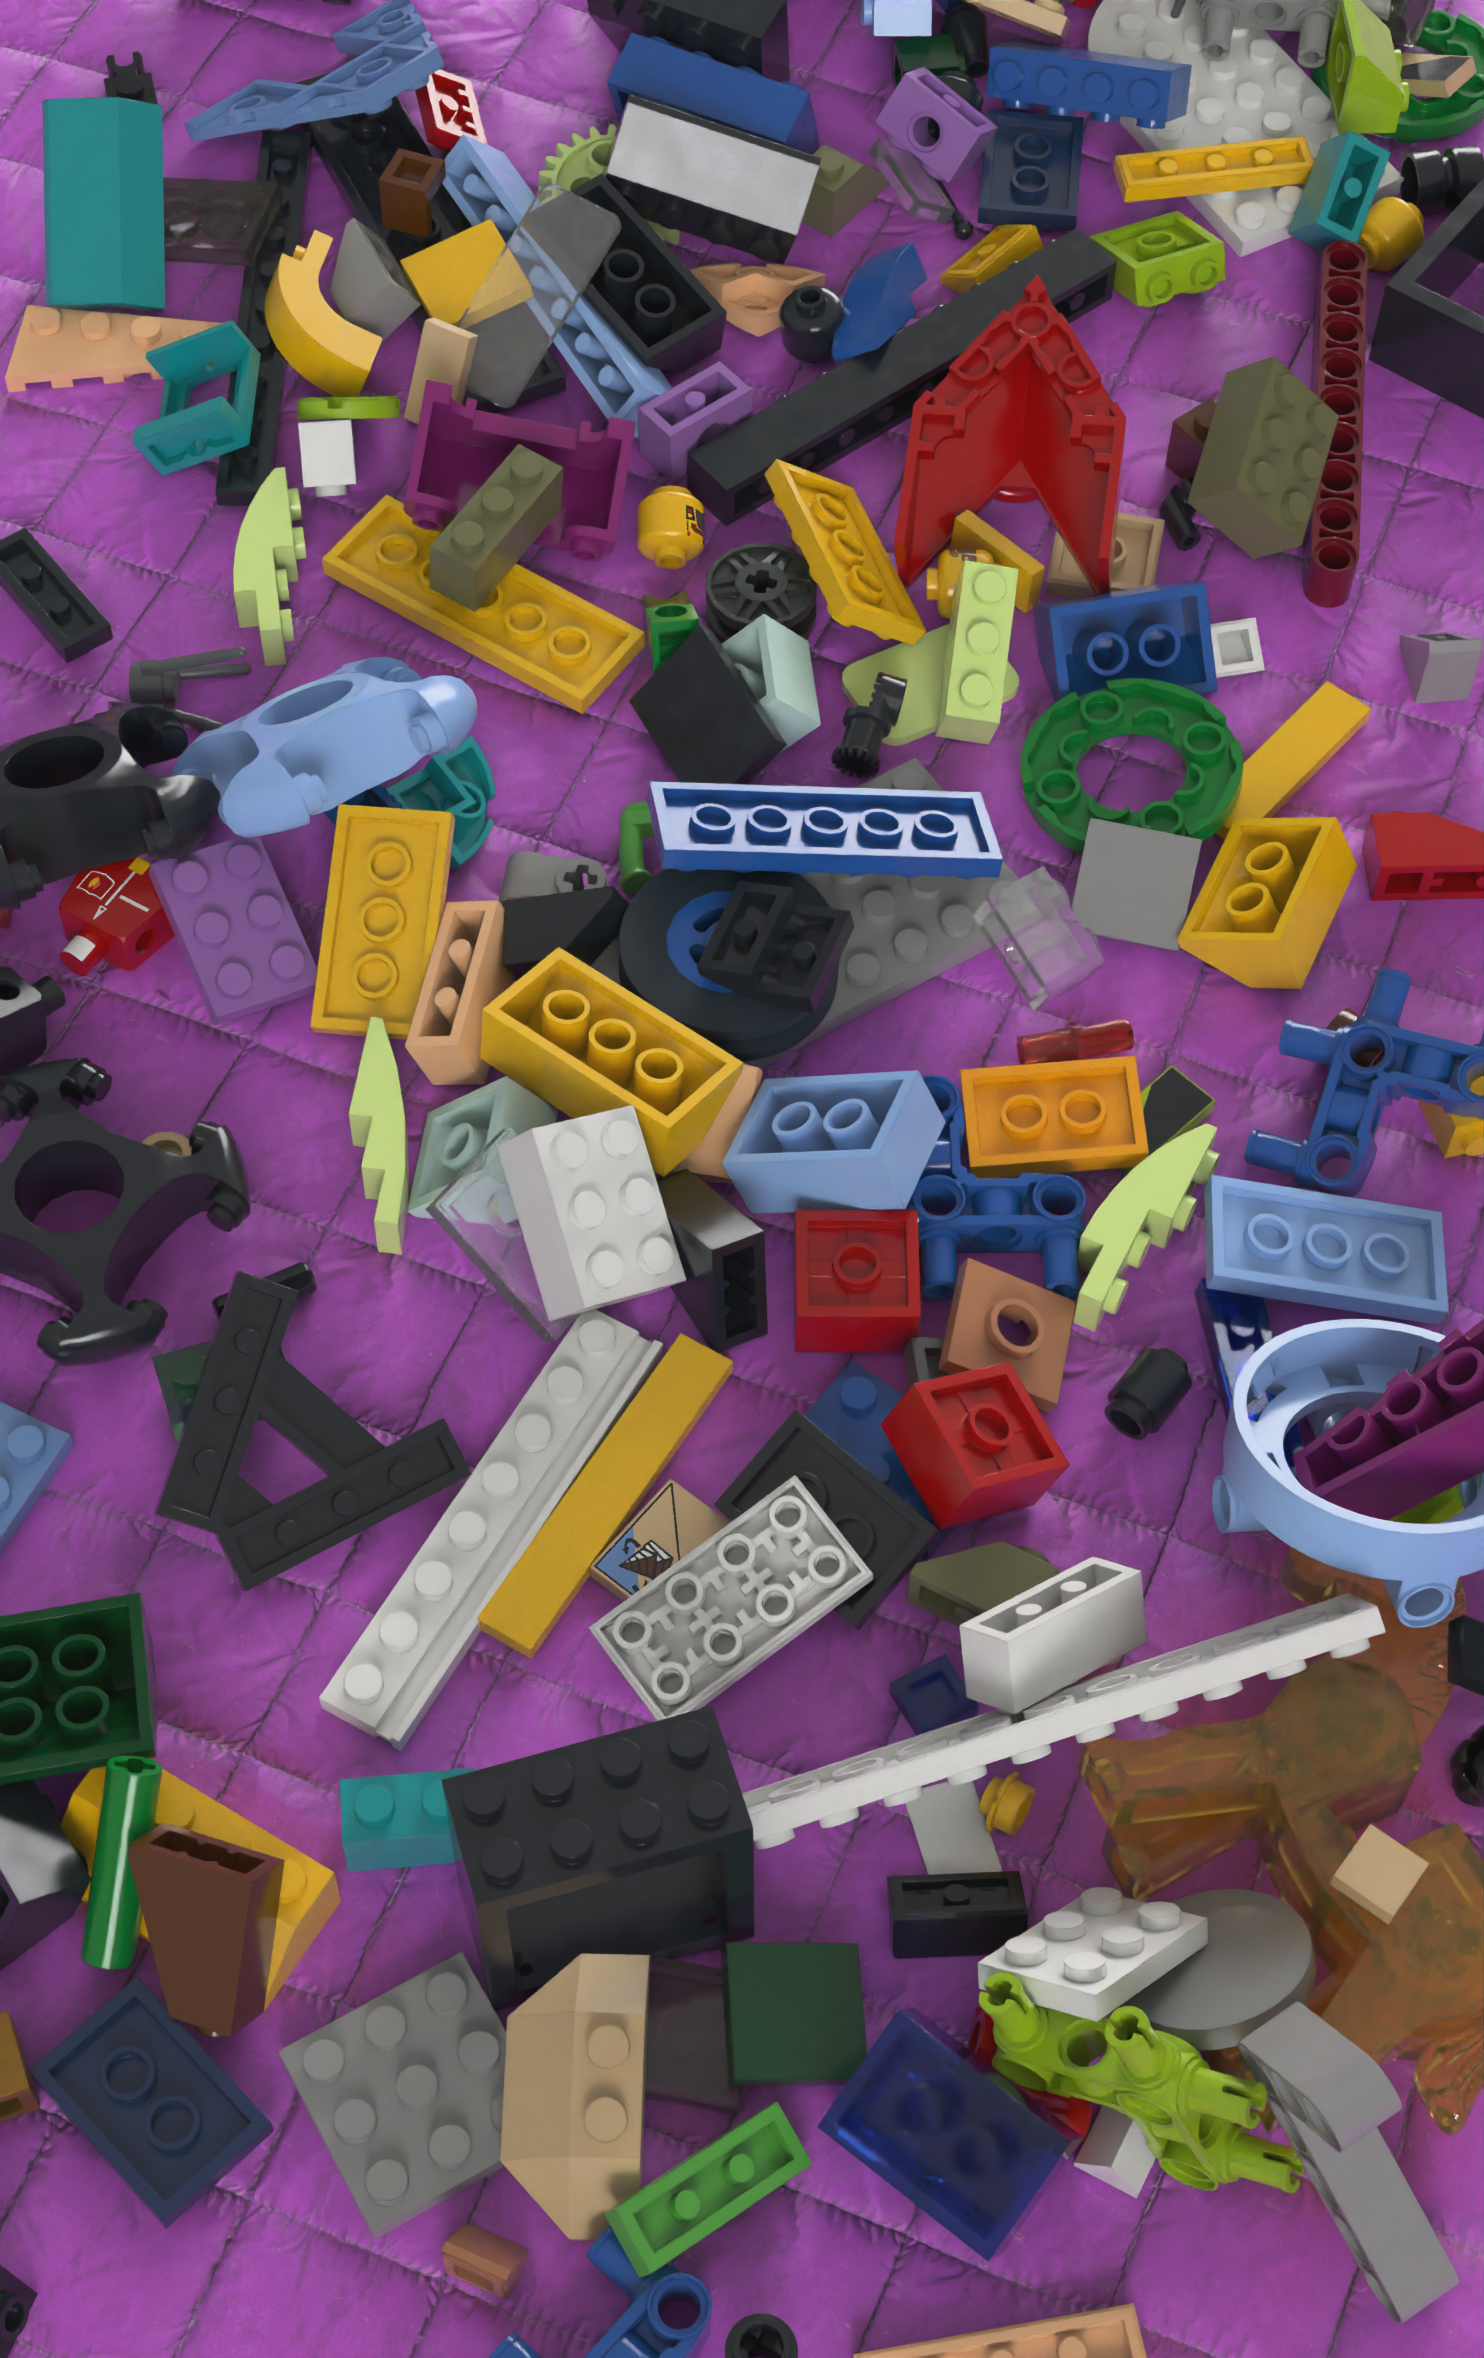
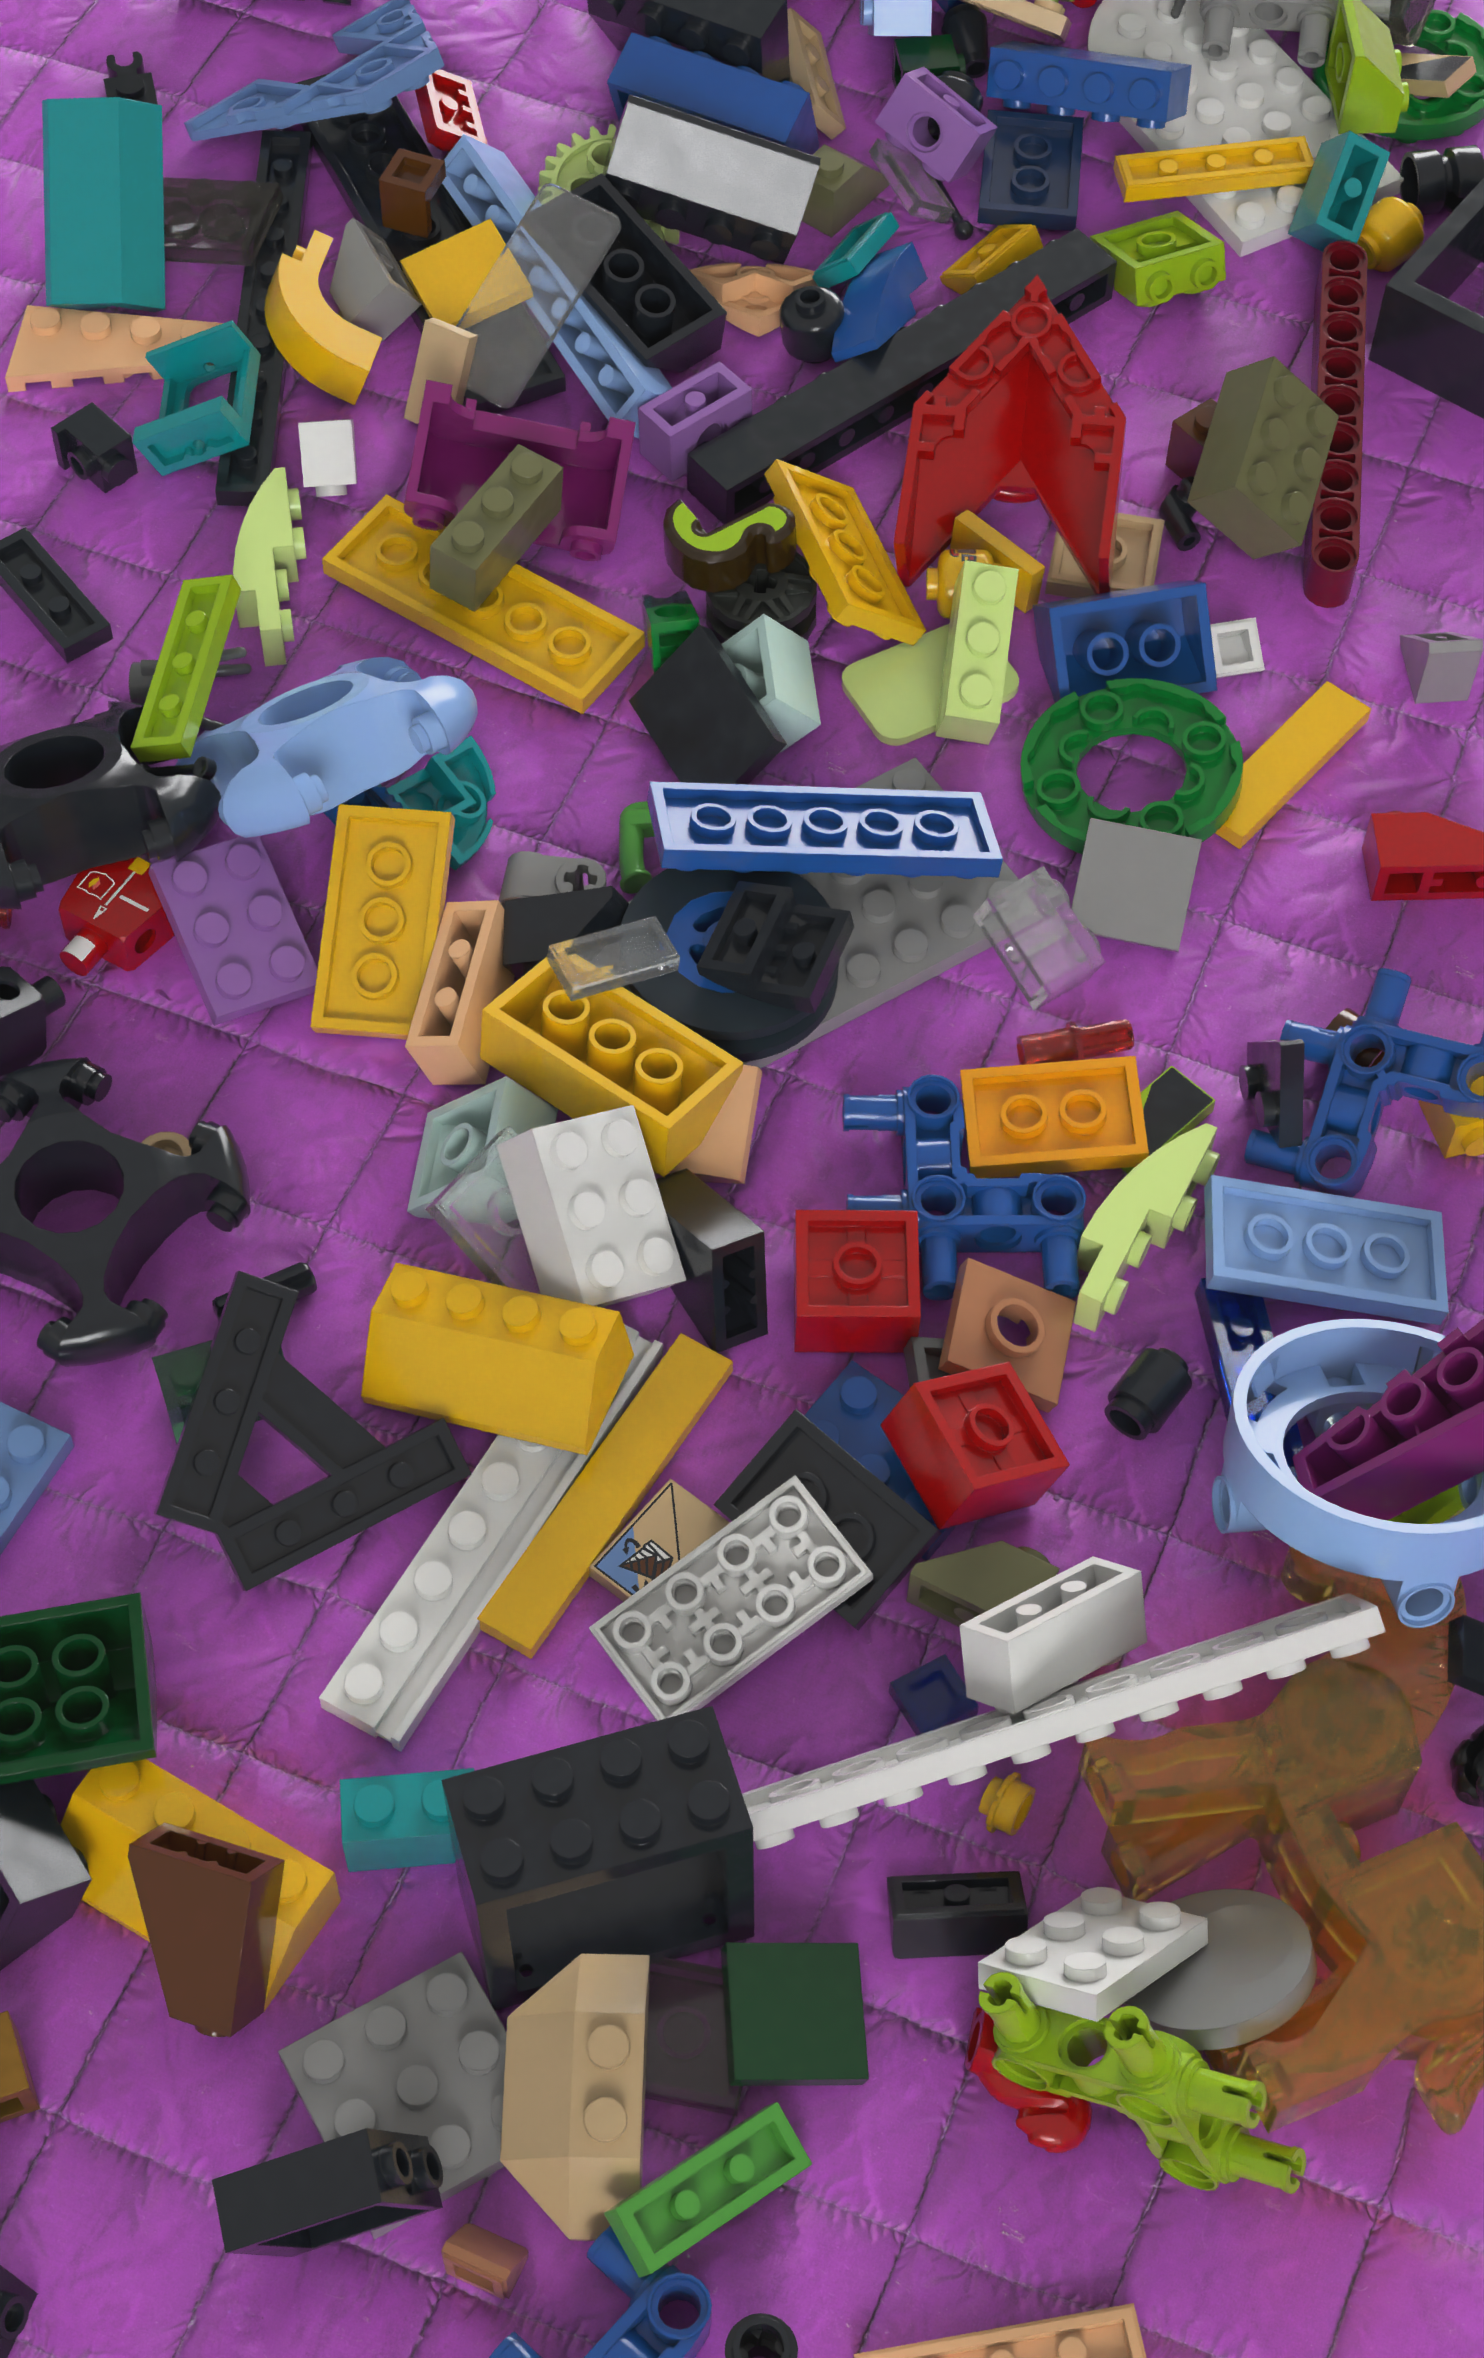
(95, 448): none -> black brick
(113, 1901): green piece -> none
(151, 2102): dark blue plate -> none
(186, 669): none -> lime plate
(202, 768): none -> black hinge
(328, 2193): none -> black window
(348, 407): lime tile -> none
(380, 1127): yellowish green slope -> none
(494, 1358): none -> yellow slope
(613, 958): none -> clear tile
(670, 527): yellow head -> none
(730, 552): none -> dark brown animal
(812, 72): none -> tan plate
(834, 1142): light blue brick -> none
(855, 250): none -> teal tile
(868, 727): black connector -> none
(950, 2132): clear blue brick -> none
(952, 1830): white sticker -> none
(1116, 2152): white slope -> none
(1270, 899): yellow slope -> none
(1276, 1087): none -> black wing
(1330, 2107): light grey beam -> none
(1379, 1874): tan tile -> none

